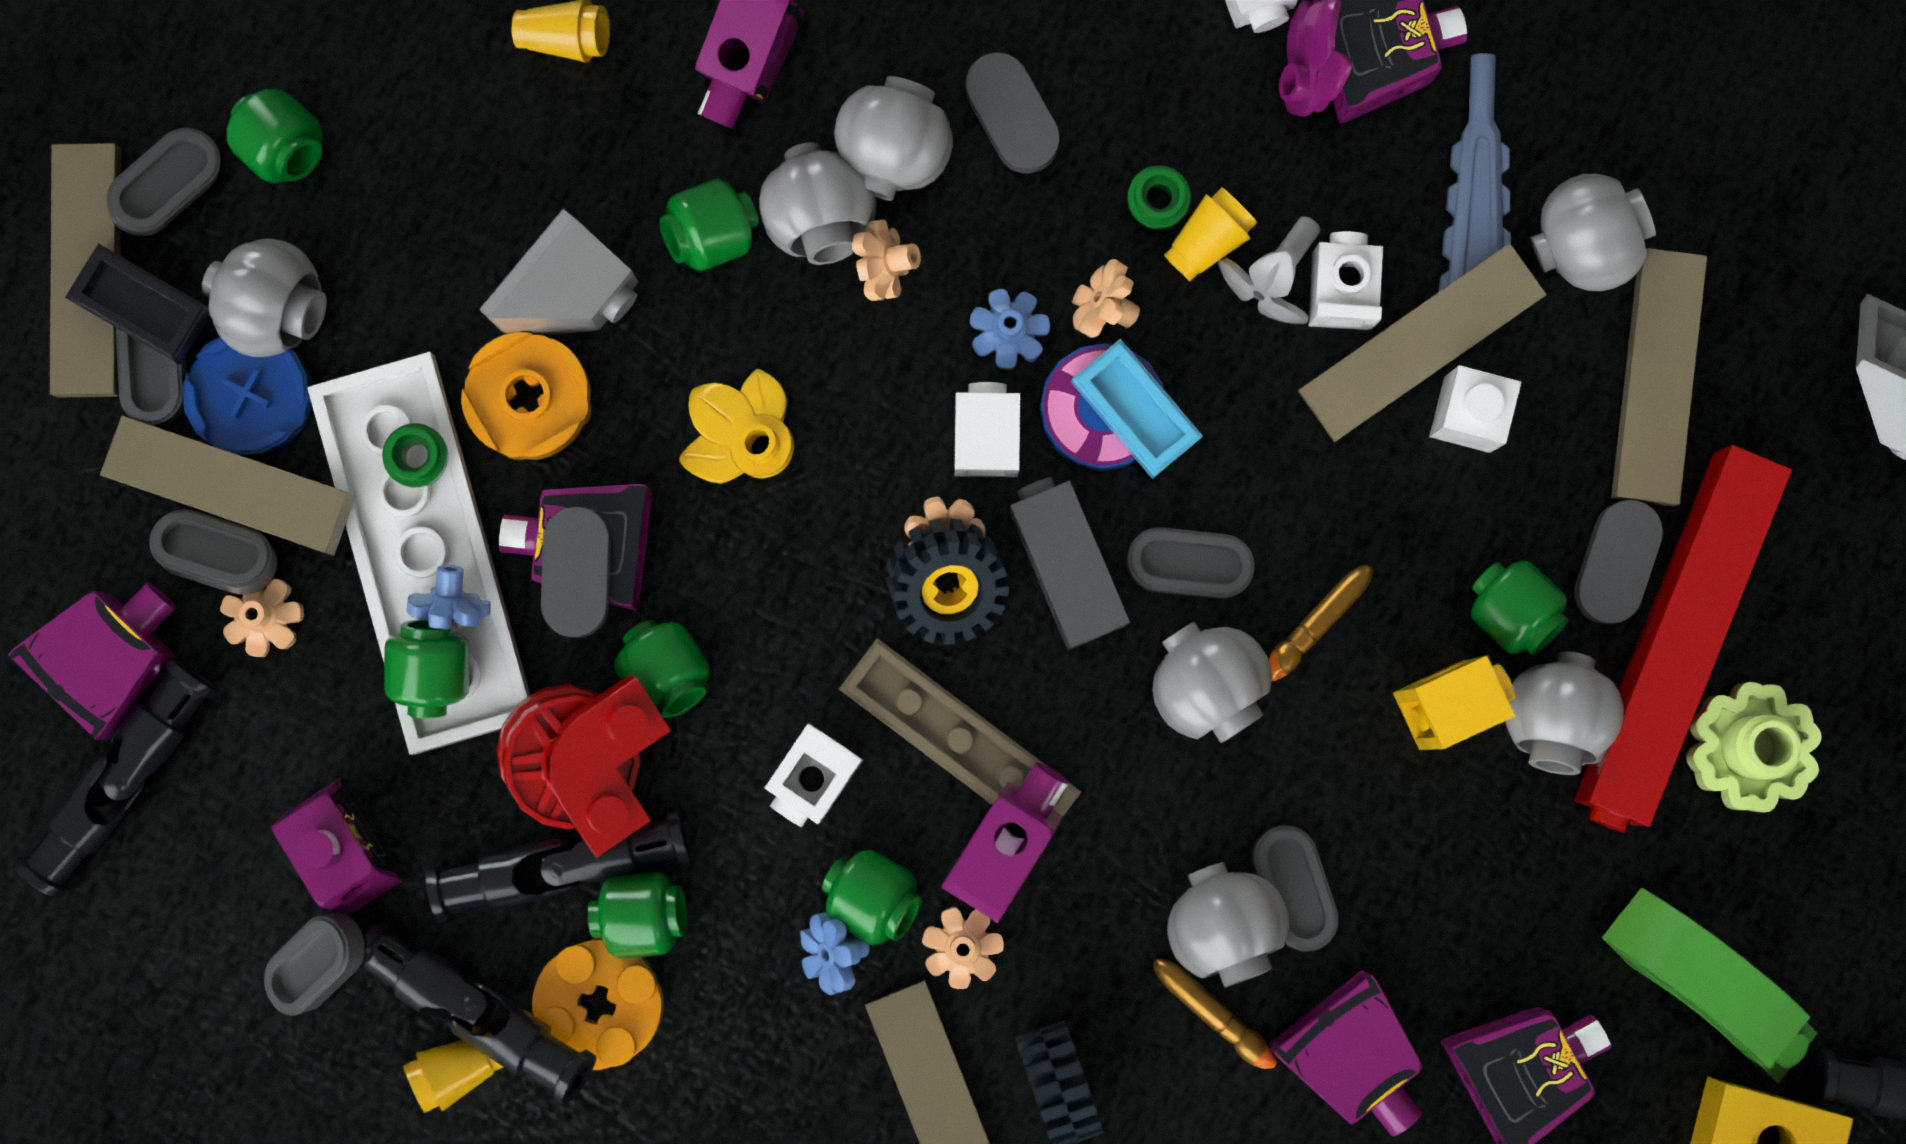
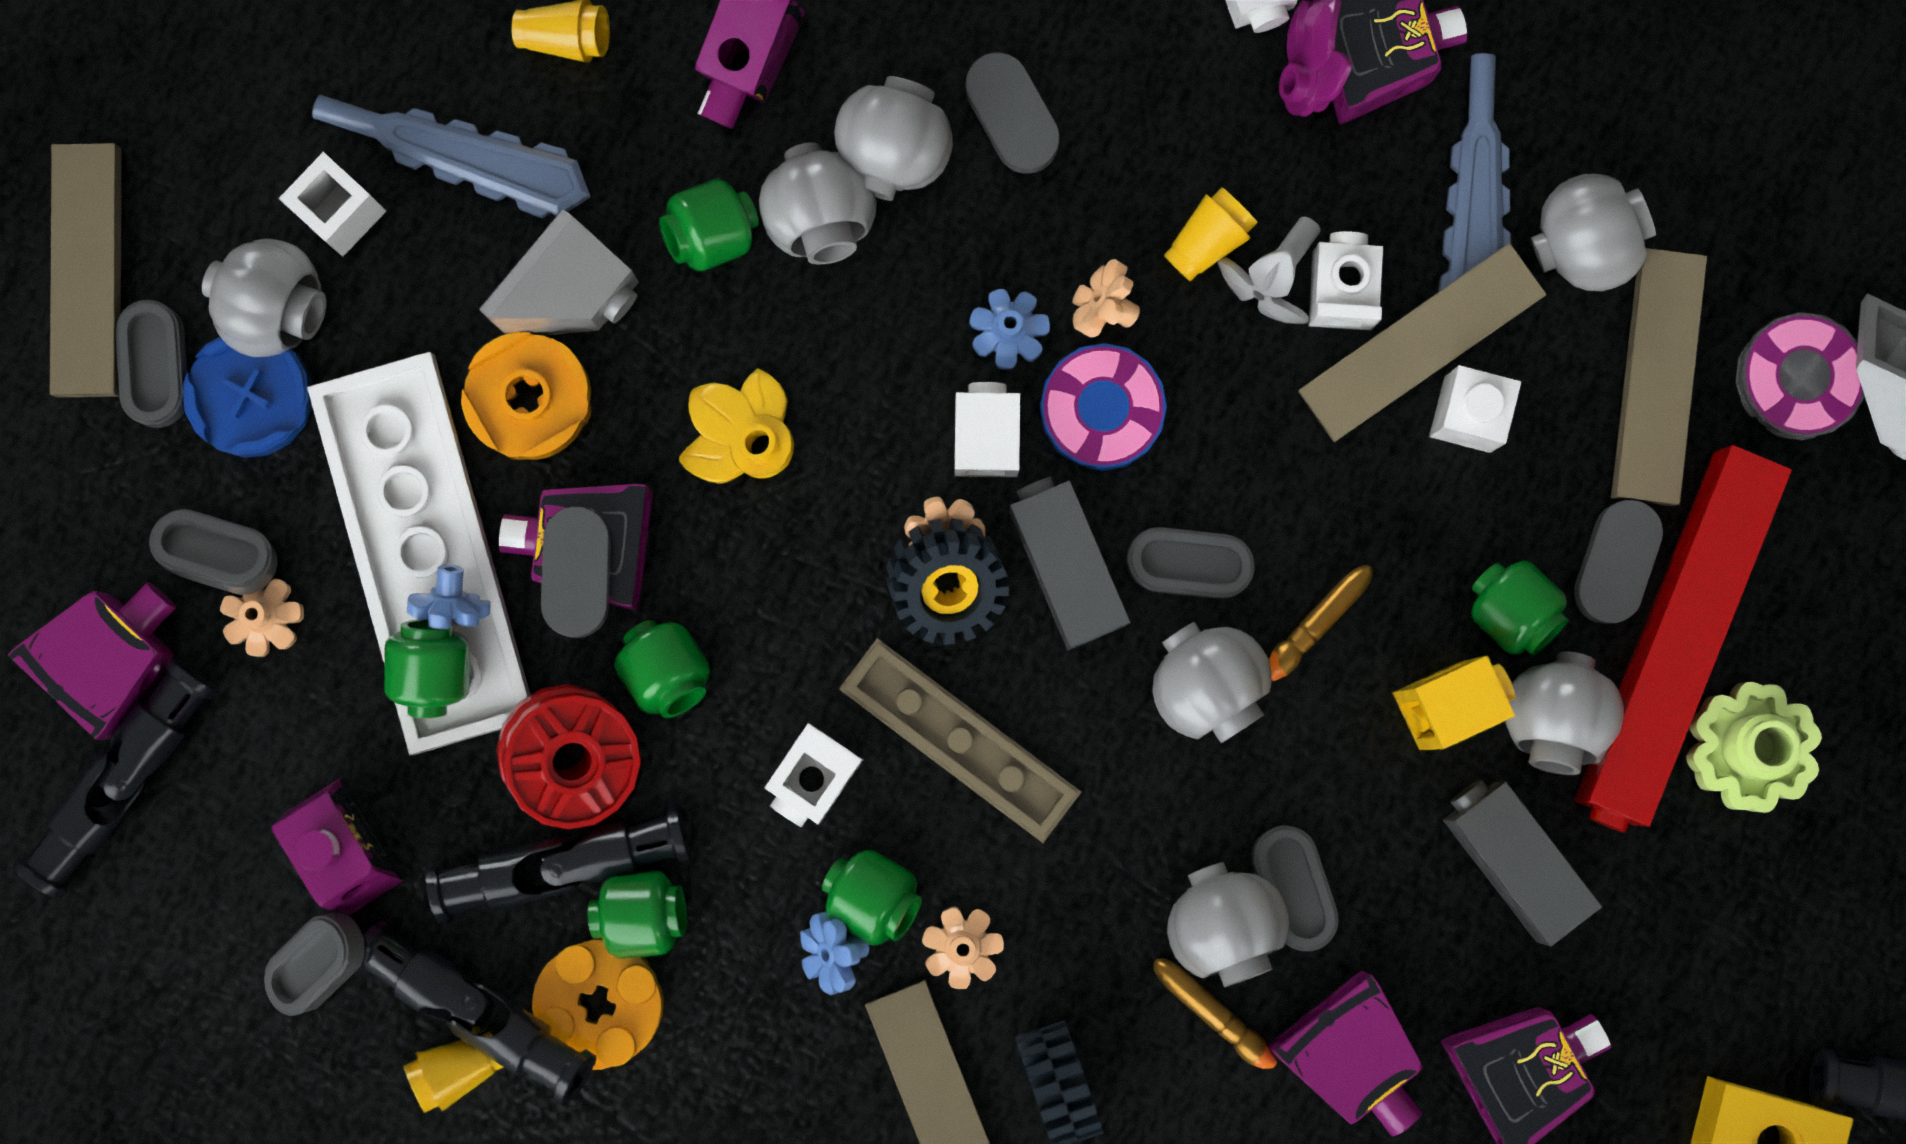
(138, 304): black tile -> none
(163, 182): dark grey tile -> none
(228, 485): dark tan tile -> none
(275, 136): green head -> none
(332, 204): none -> white brick
(398, 445): green plate -> none
(496, 164): none -> sand blue sword
(587, 759): red plate -> none
(883, 260): light nougat plant -> none
(996, 858): magenta torso -> none
(1136, 408): medium azure tile -> none
(1159, 178): green plate -> none
(1520, 861): none -> dark grey brick
(1713, 983): bright green arch -> none
(1800, 376): none -> tile

